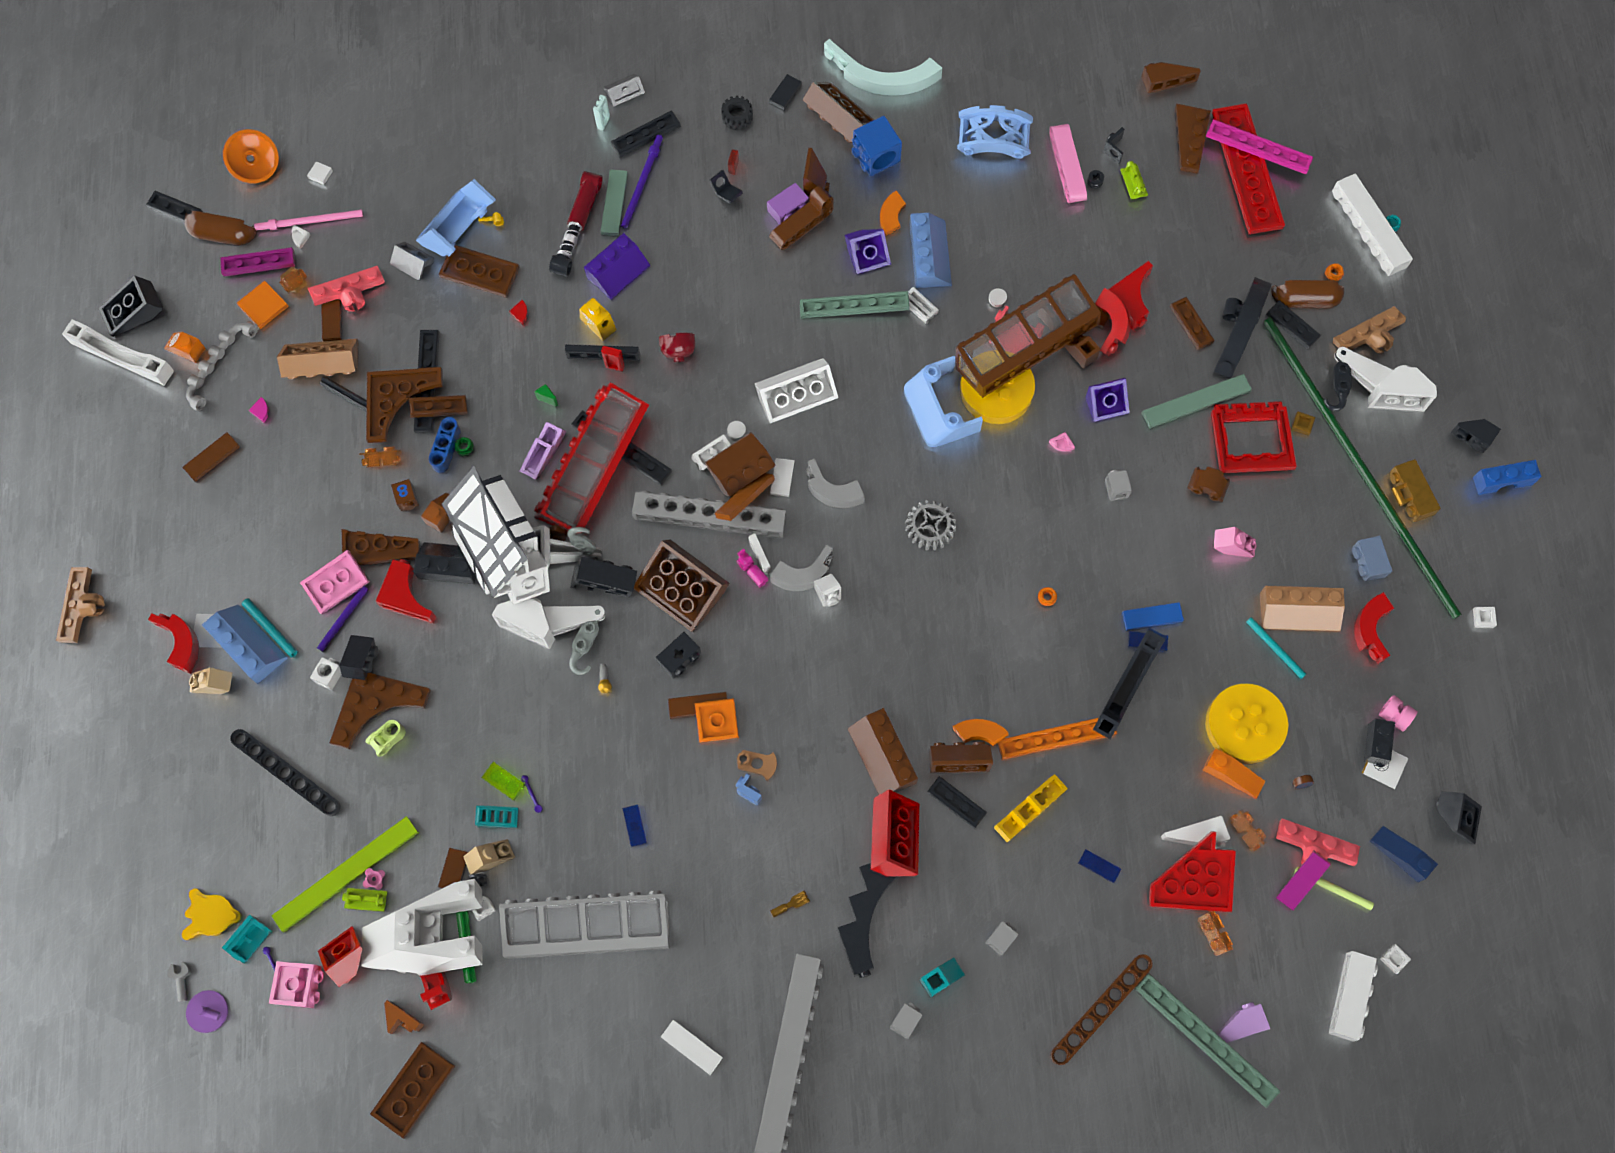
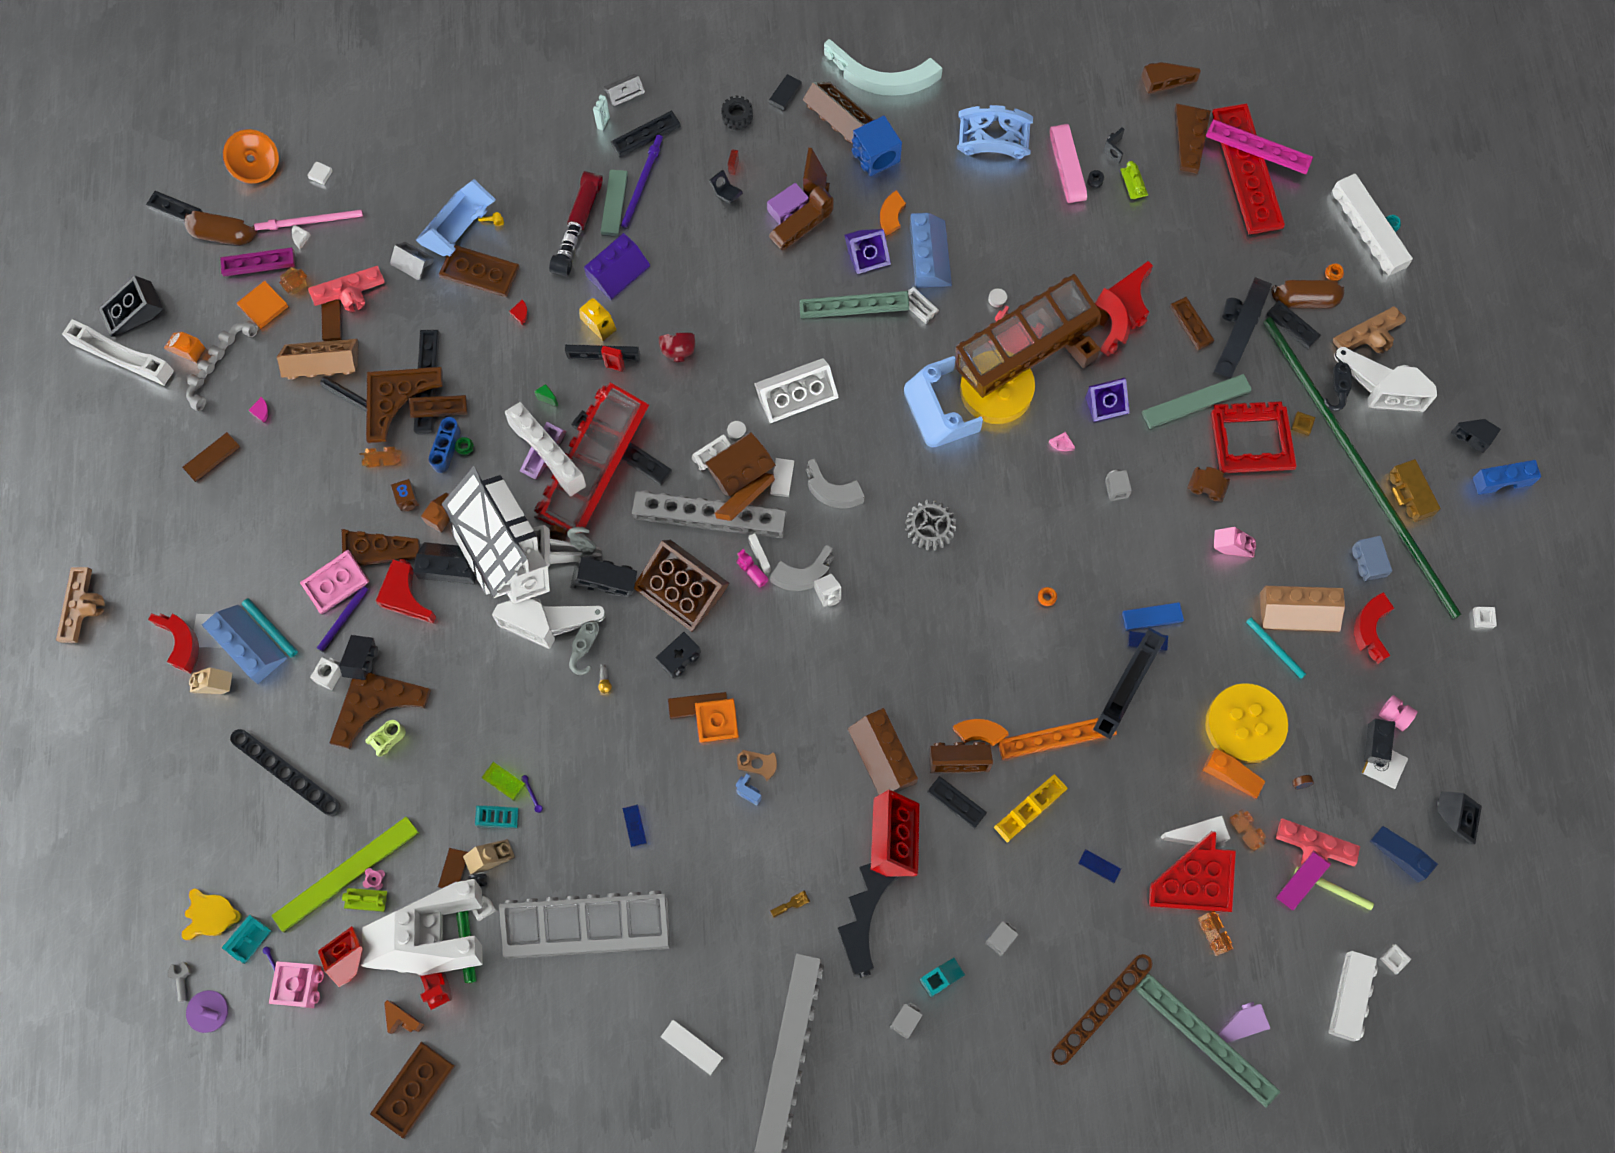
(559, 463): none -> white arch

